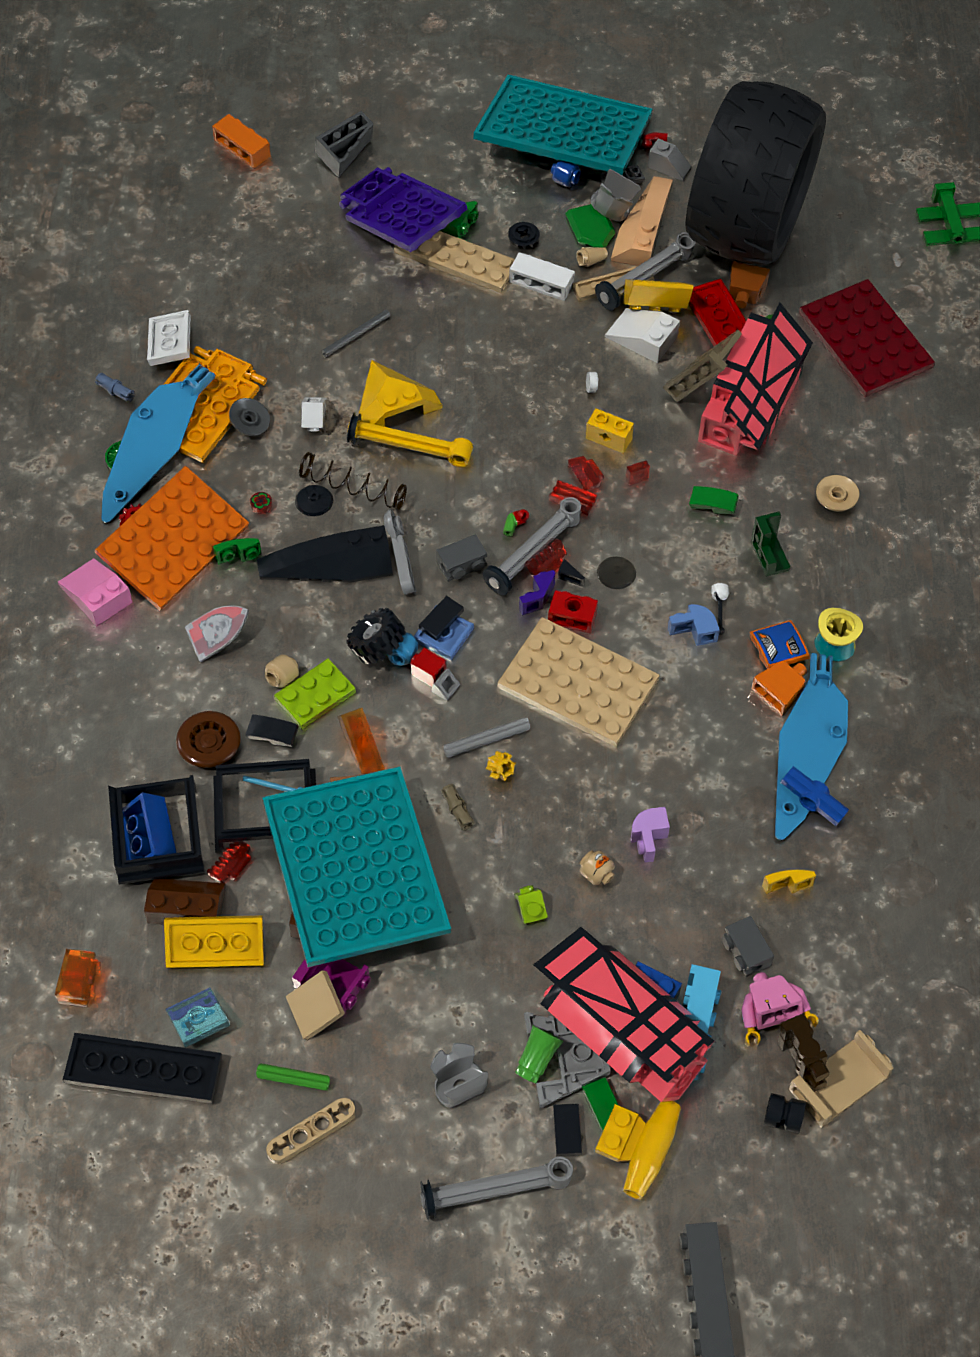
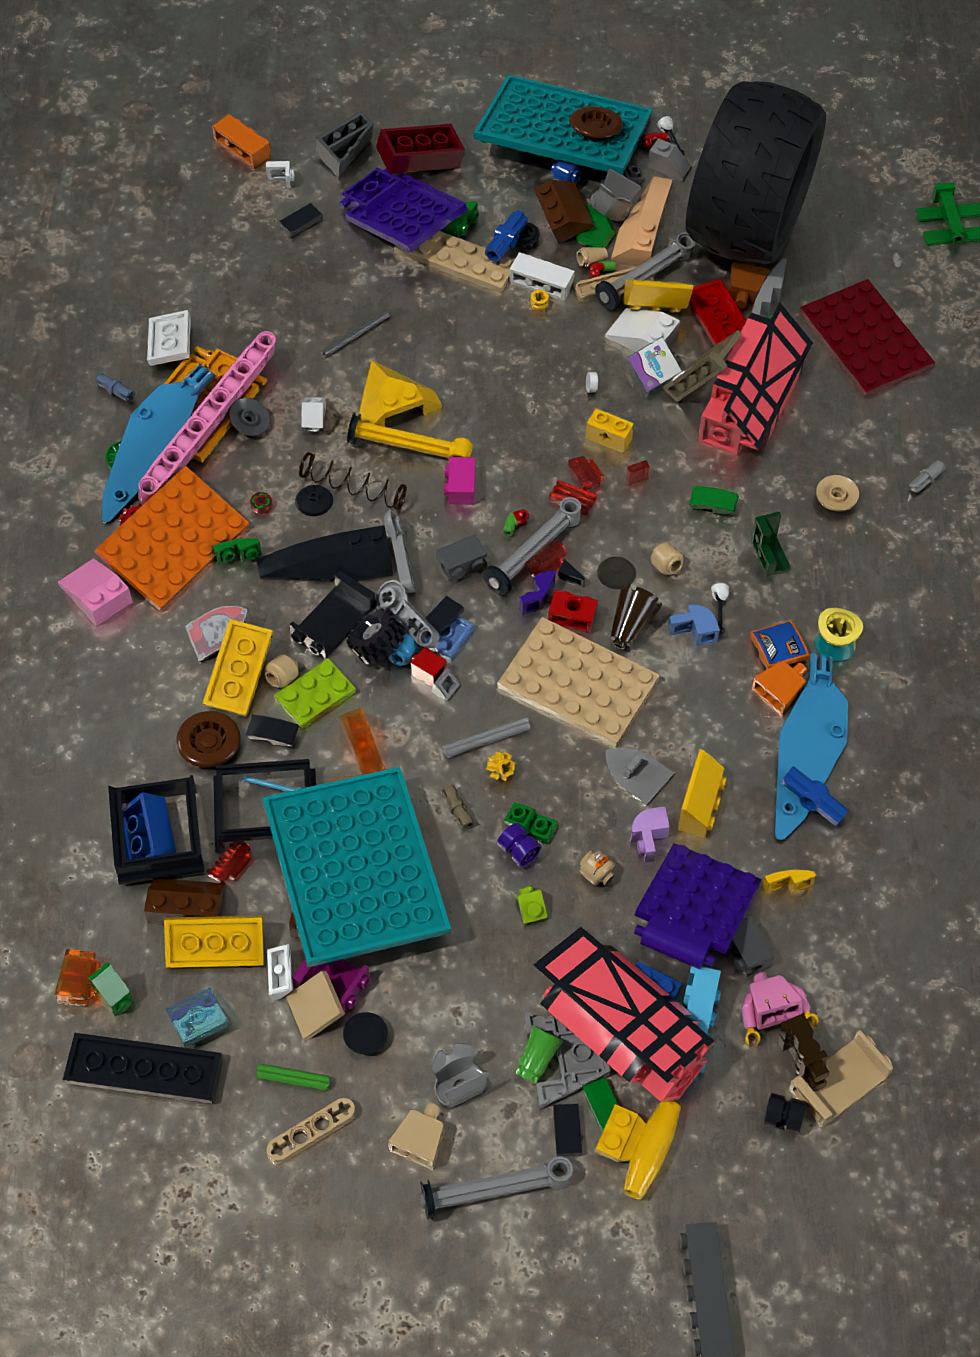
(111, 989): none -> slope
(208, 415): none -> bright pink beam
(238, 668): none -> yellow plate
(279, 971): none -> white slope
(280, 172): none -> white bracket
(301, 220): none -> black tile
(334, 616): none -> black panel
(365, 1033): none -> black piece
(406, 612): none -> light grey beam
(419, 1136): none -> tan torso
(420, 148): none -> dark red brick
(461, 480): none -> dark pink brick
(506, 236): none -> blue piece
(515, 841): none -> dark purple wheel
(536, 825): none -> green slope
(542, 304): none -> yellow bush
(563, 208): none -> reddish brown slope
(596, 122): none -> reddish brown wheel
(601, 266): none -> arm
(632, 615): none -> dark brown cone
(637, 773): none -> light grey shield
(655, 364): none -> tile
(666, 126): none -> white hinge
(667, 559): none -> tan head
(694, 906): none -> dark purple plate
(702, 796): none -> yellow slope
(770, 289): none -> light grey slope
(927, 476): none -> light grey axle

